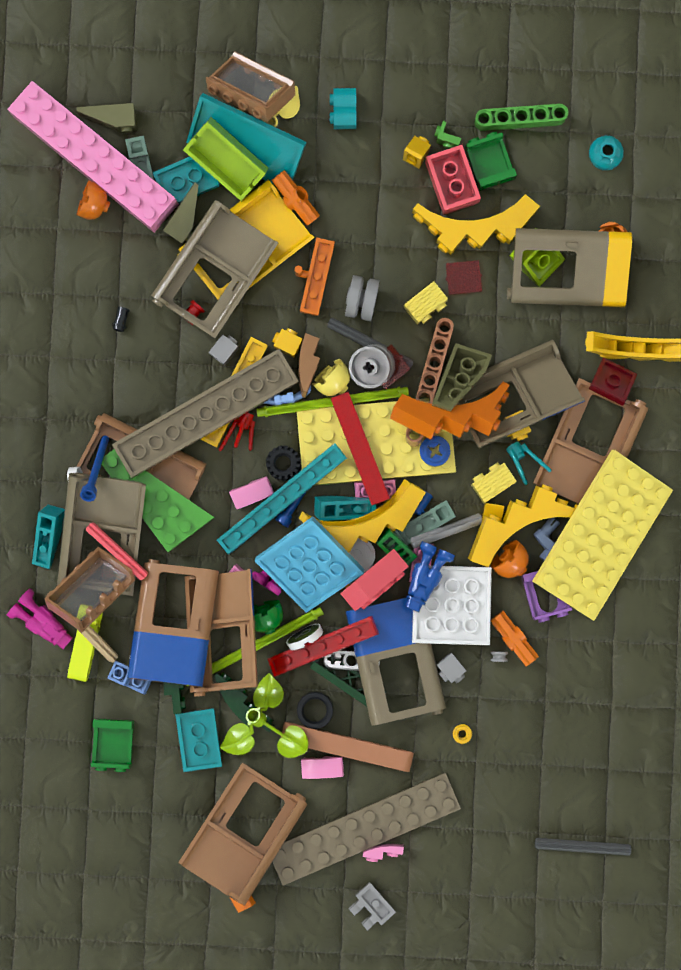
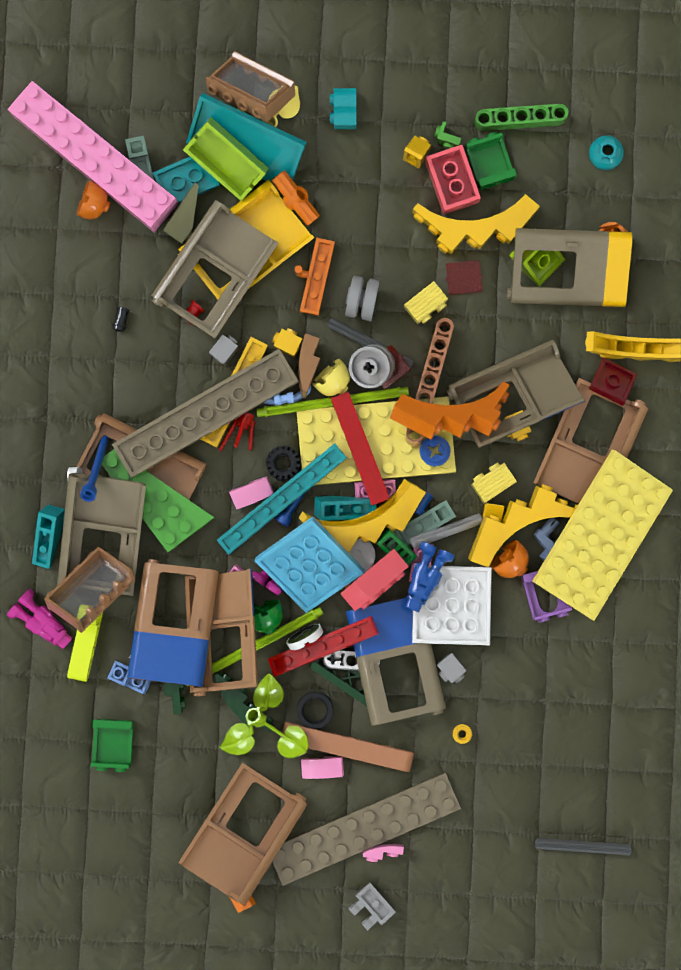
(96, 640): tan axle -> none
(116, 117): olive slope -> none
(116, 550): coral axle -> none
(198, 740): teal plate -> none
(461, 374): olive wedge -> none
(499, 656): light grey bush -> none
(514, 638): orange piece -> none
(517, 451): teal plant -> none

